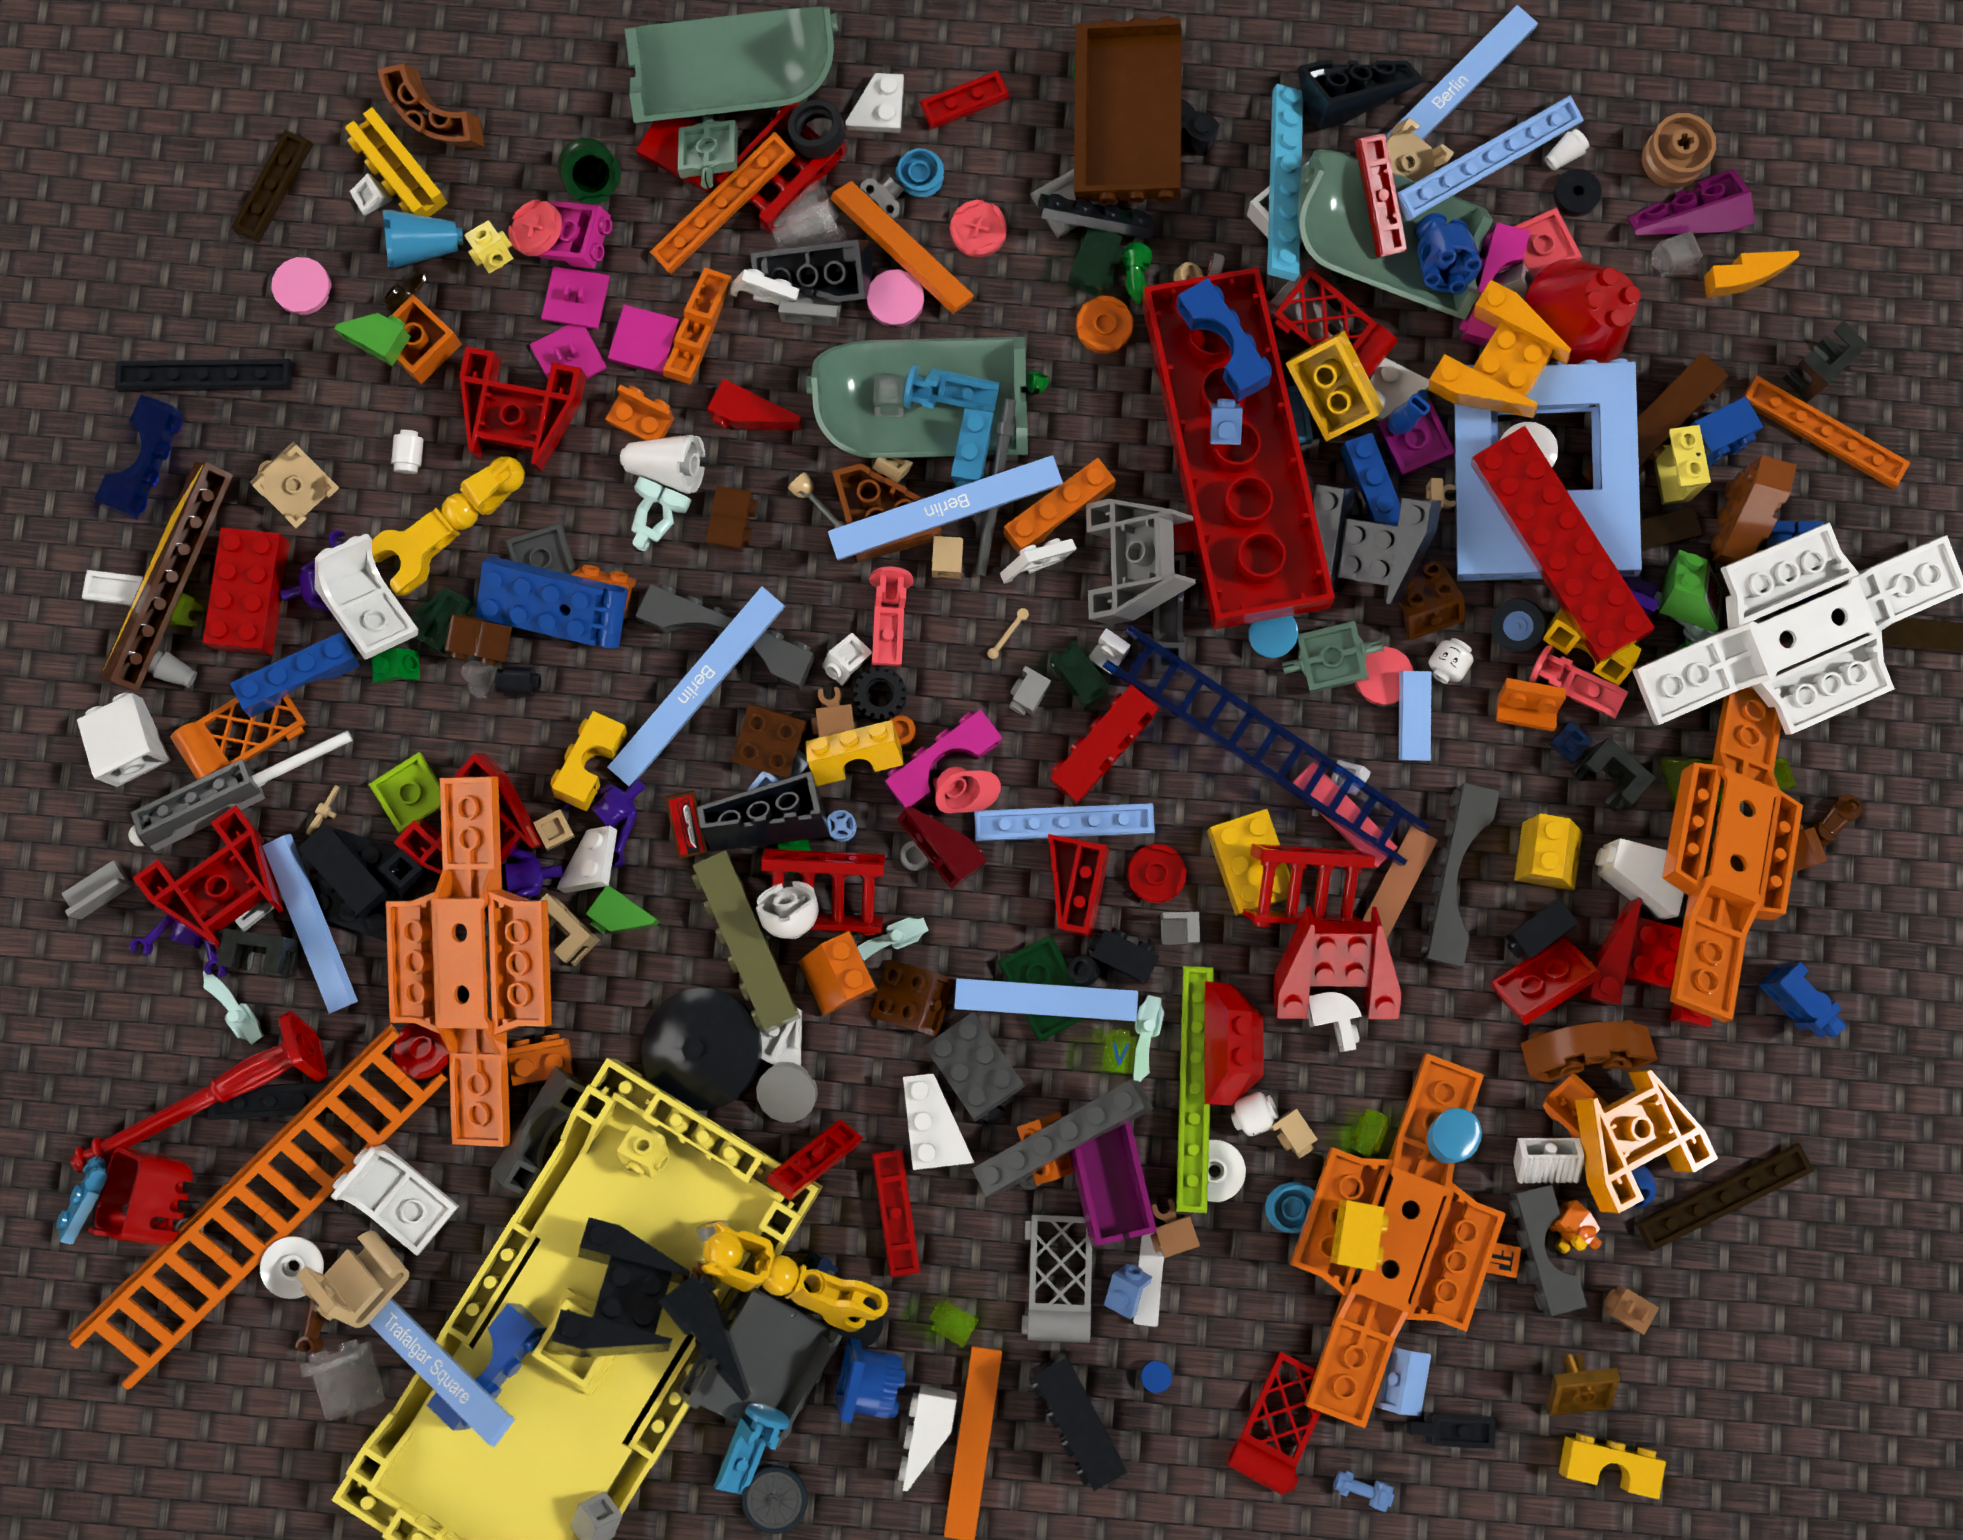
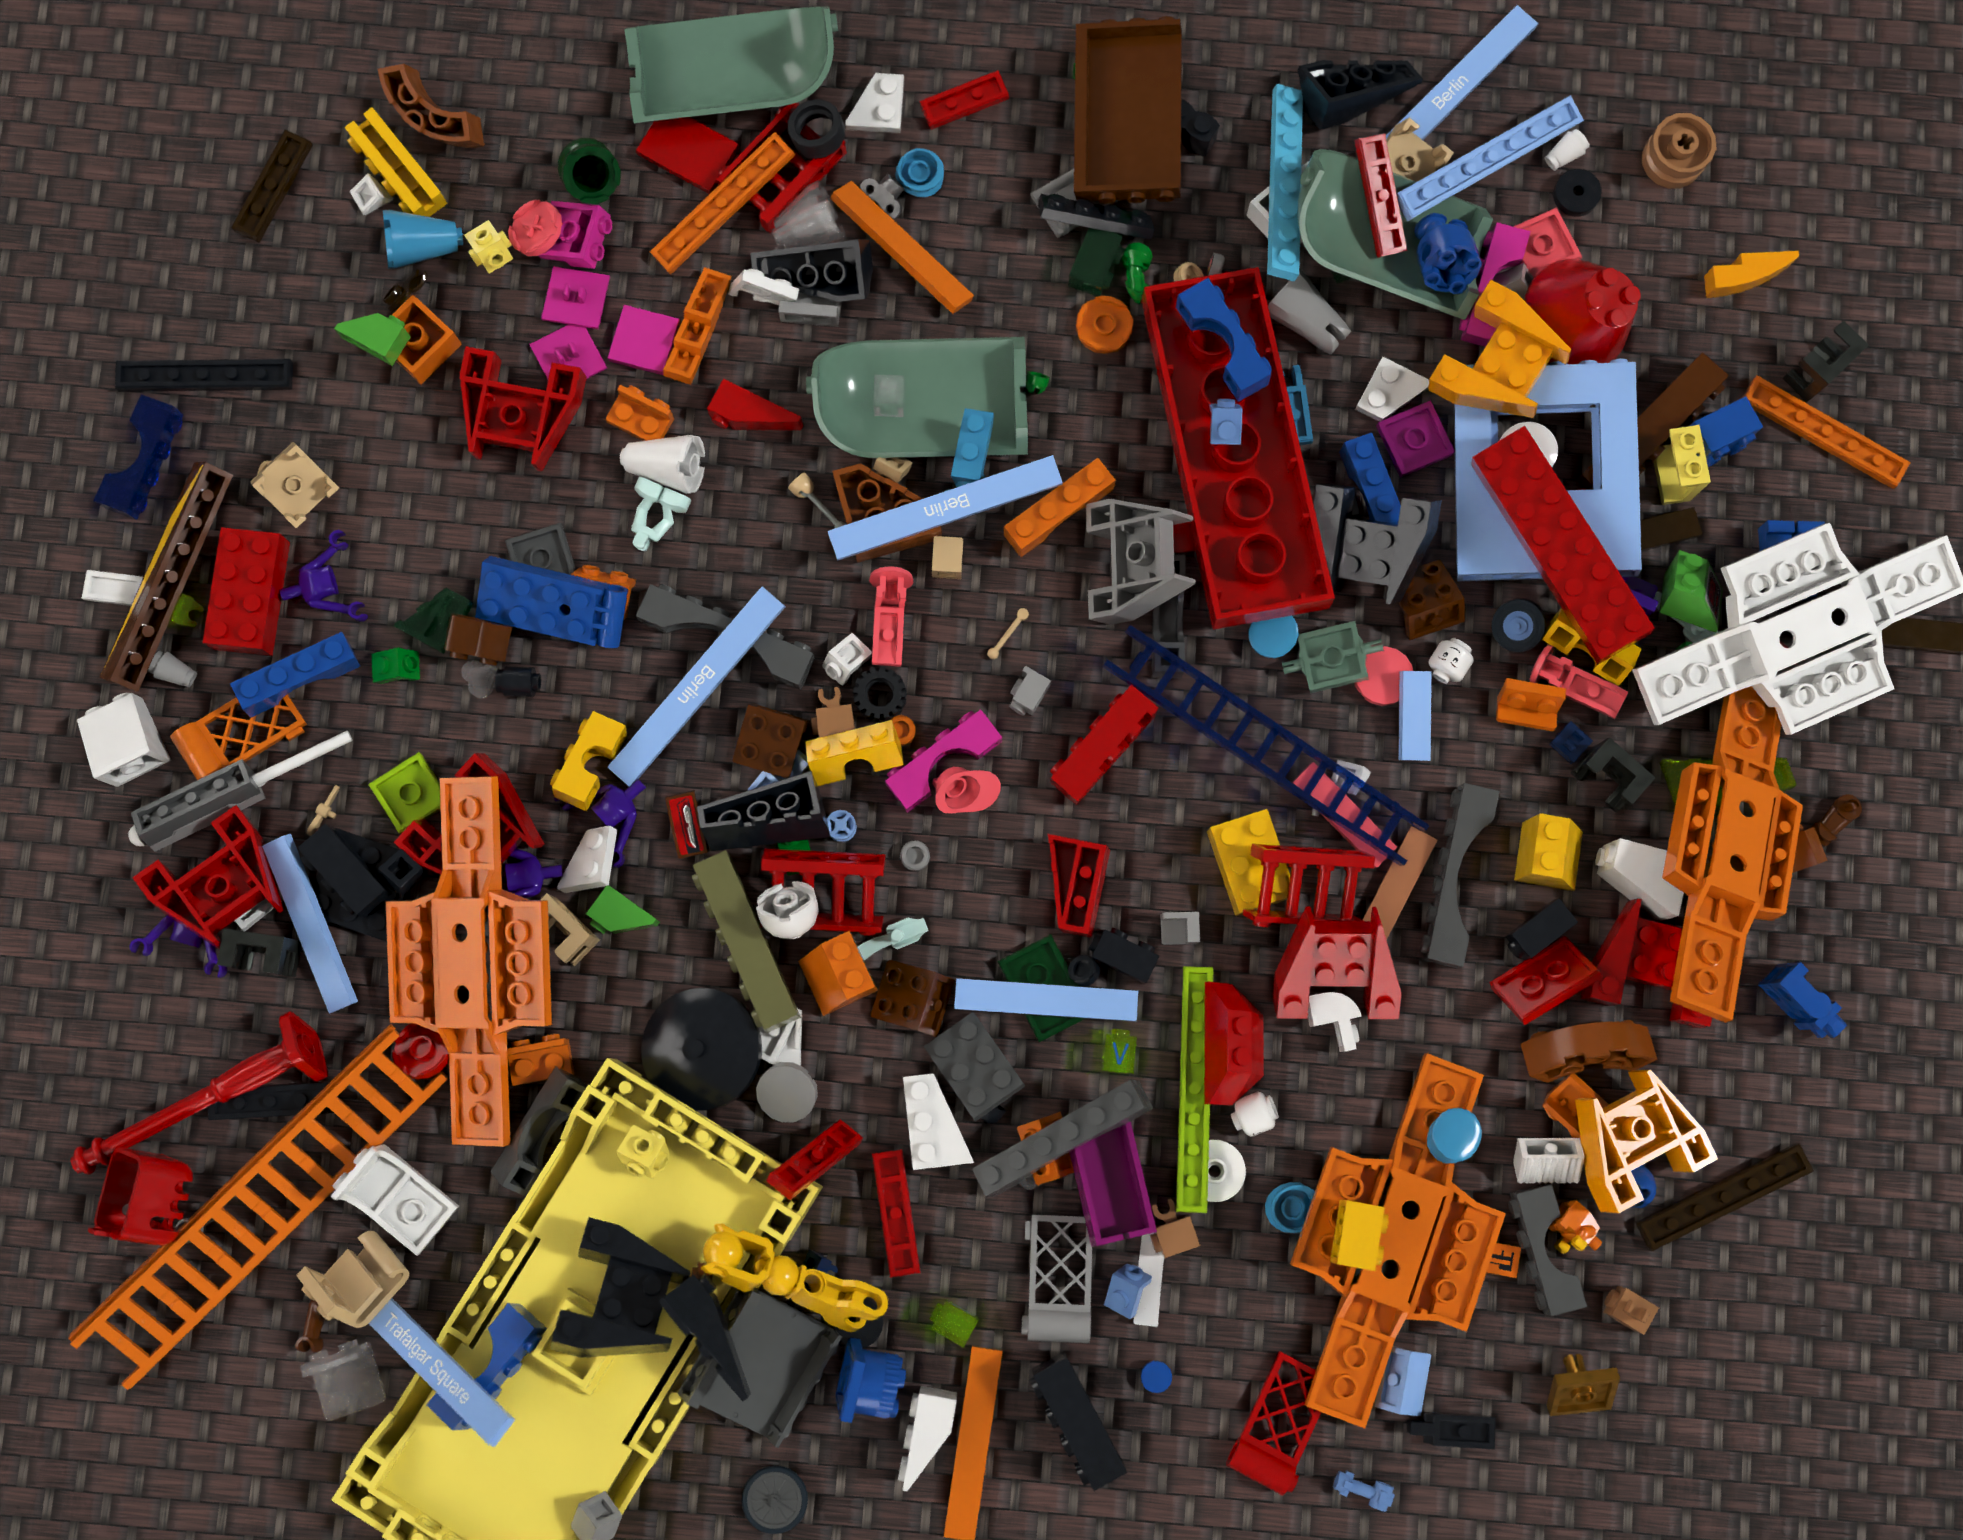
(82, 1200): dark azure hinge -> none
(96, 890): light grey panel -> none
(239, 1017): light aqua piece -> none
(275, 1265): white dish -> none
(301, 286): bright pink tile -> none
(360, 598): white bracket -> none
(407, 452): white brick -> none
(437, 529): yellow piece -> none
(553, 829): tan tile -> none
(706, 1230): light grey tile -> none
(707, 149): sand green plate -> none
(731, 518): reddish brown brick -> none
(749, 1445): dark azure piece -> none
(895, 298): bright pink tile -> none
(946, 849): dark red slope -> none
(949, 389): dark azure piece -> none
(978, 228): coral tile -> none
(1005, 430): dark grey bar -> none
(1036, 558): white wing -> none
(1064, 822): light blue tile -> none
(1079, 675): clear green brick -> none
(1109, 648): white bracket -> none
(1147, 1025): light aqua piece -> none
(1156, 873): red tile -> none
(1294, 1133): tan brick -> none
(1335, 386): yellow brick -> none
(1369, 1132): clear neon green brick -> none
(1370, 345): red piece -> none
(1407, 415): blue piece -> none
(1436, 491): tan tile -> none
(1640, 1470): yellow arch -> none
(1676, 254): clear brick -> none
(1715, 206): magenta wedge -> none
(1750, 508): dark orange brick -> none

